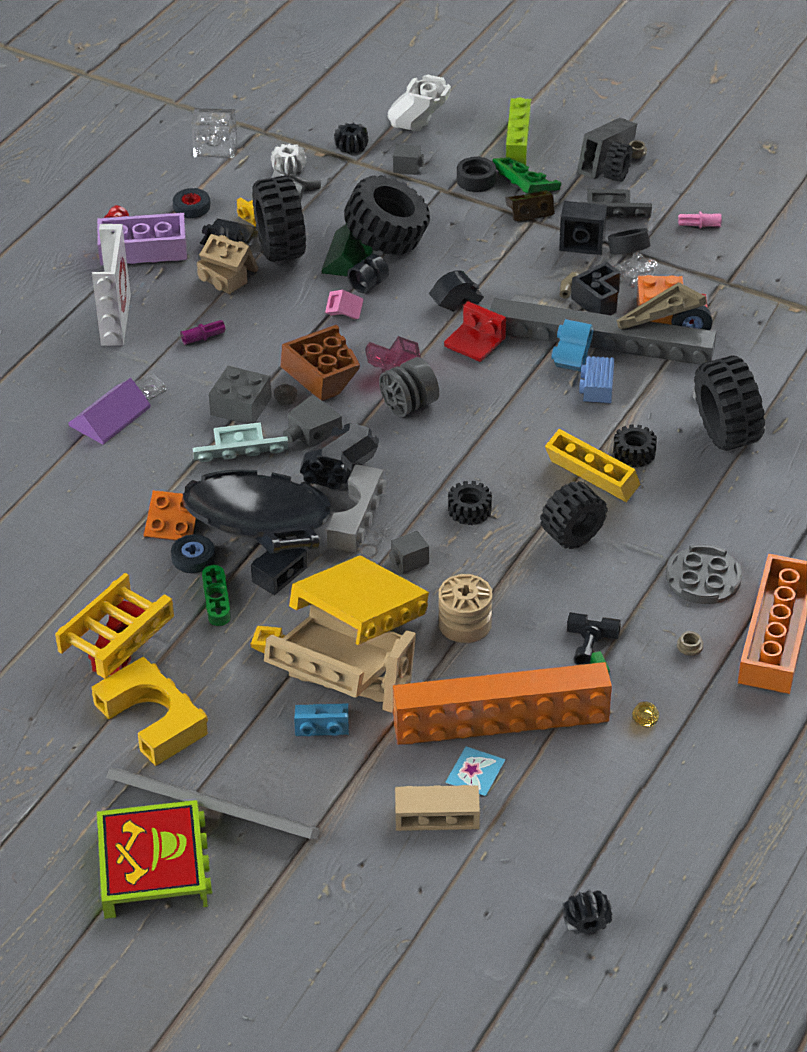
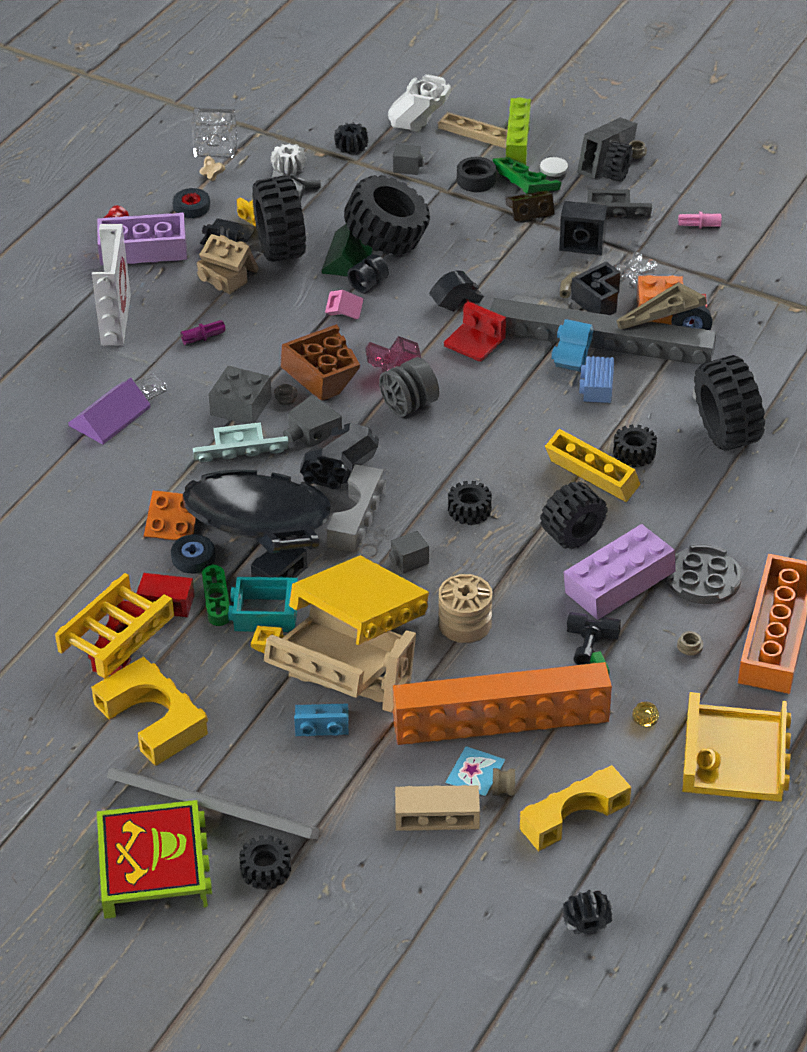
(178, 588): none -> red brick
(211, 169): none -> tan piece
(262, 588): none -> teal window
(265, 849): none -> black tyre
(473, 129): none -> tan tile
(503, 781): none -> dark tan wheel
(554, 166): none -> white piece
(602, 792): none -> yellow arch
(619, 571): none -> lavender brick
(629, 241): black tyre -> none
(706, 762): none -> yellow hinge
(749, 747): none -> yellow panel

